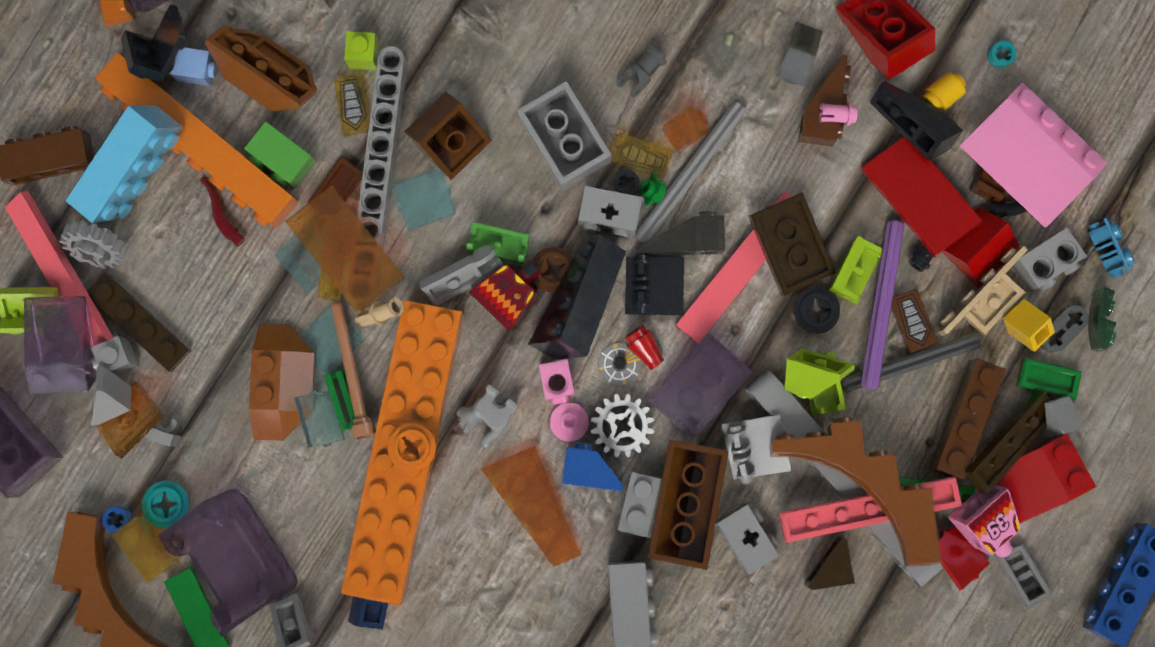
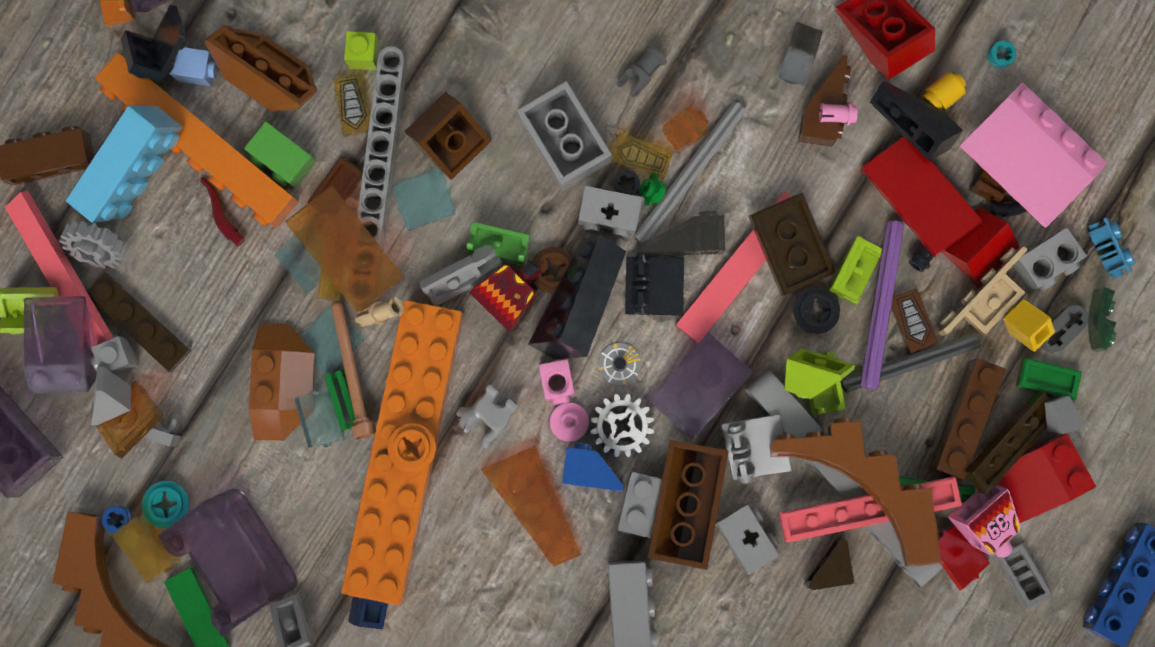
(644, 347): red cone -> none

